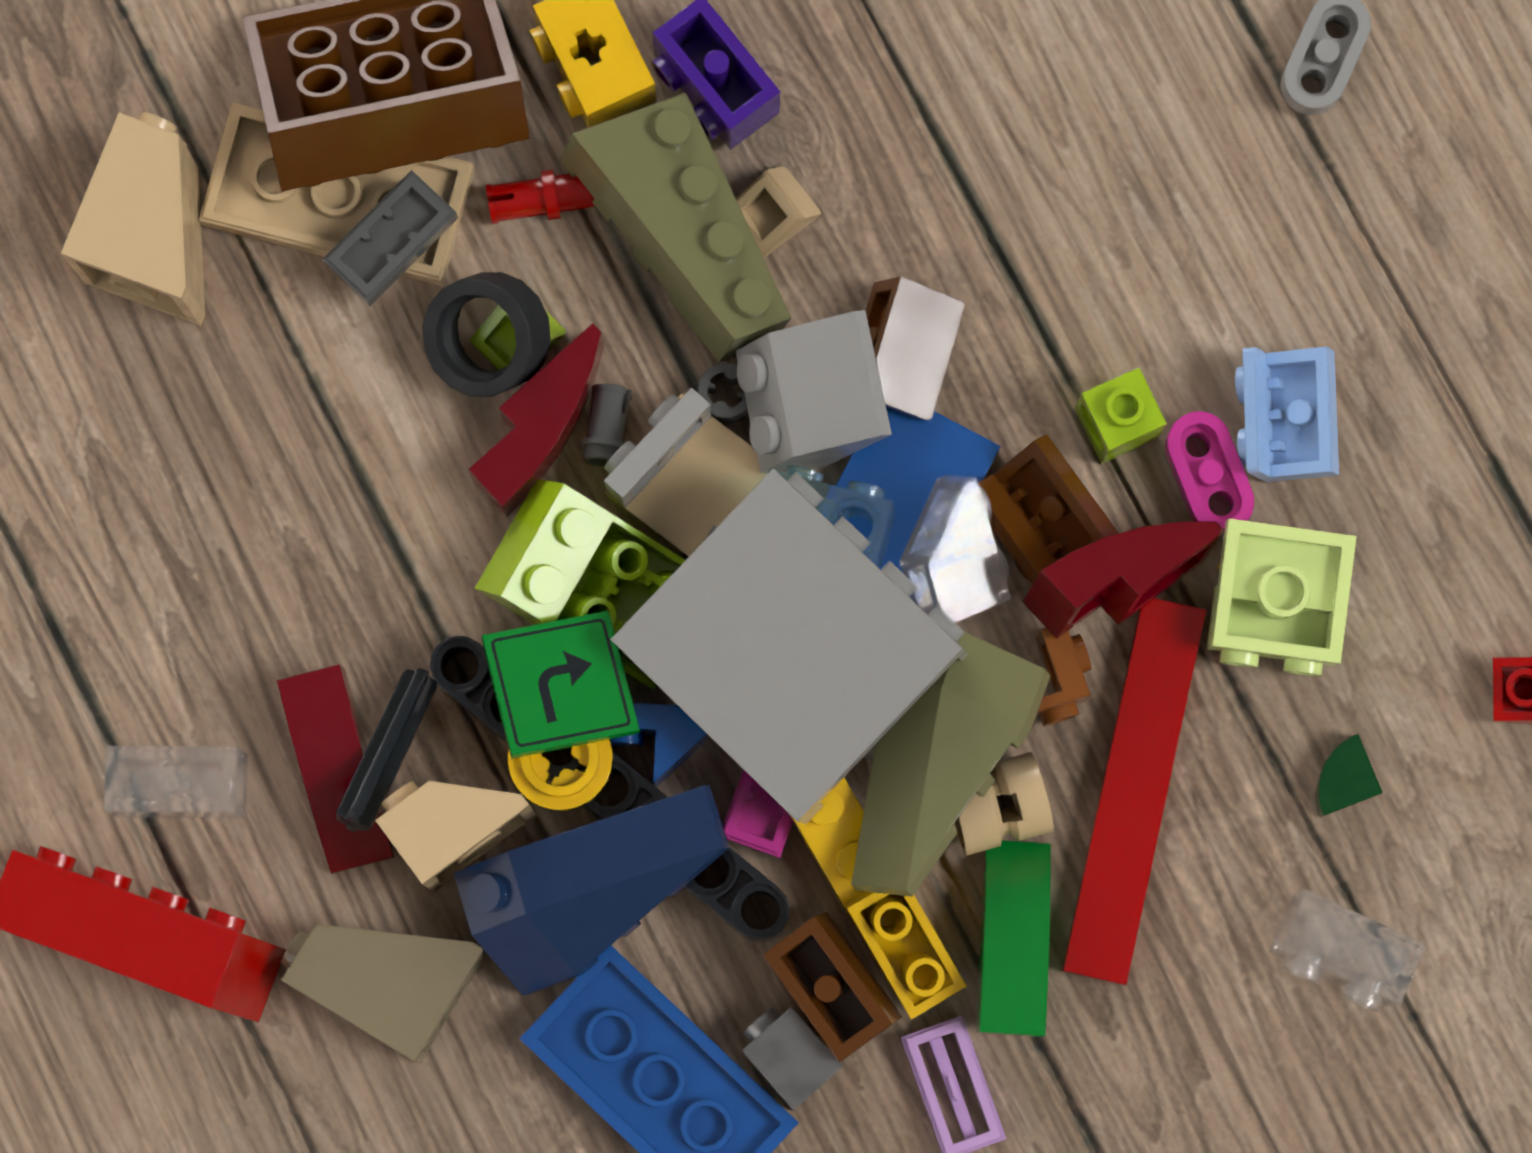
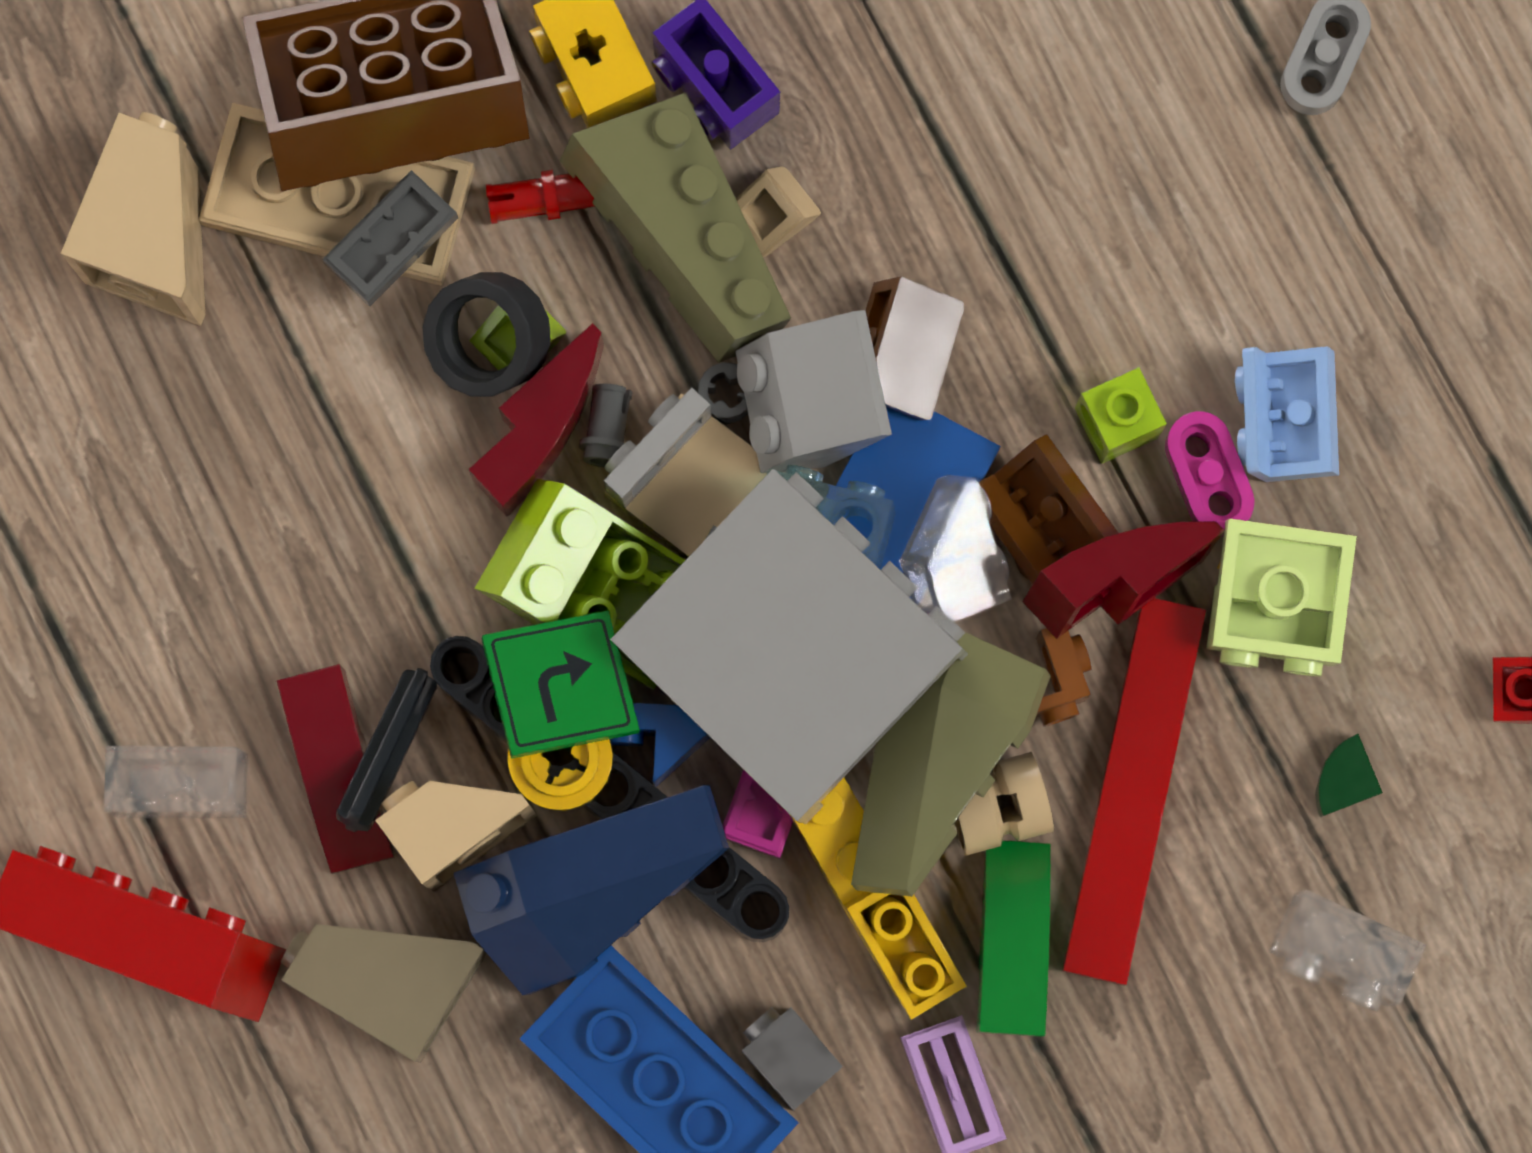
(832, 986): reddish brown brick -> none

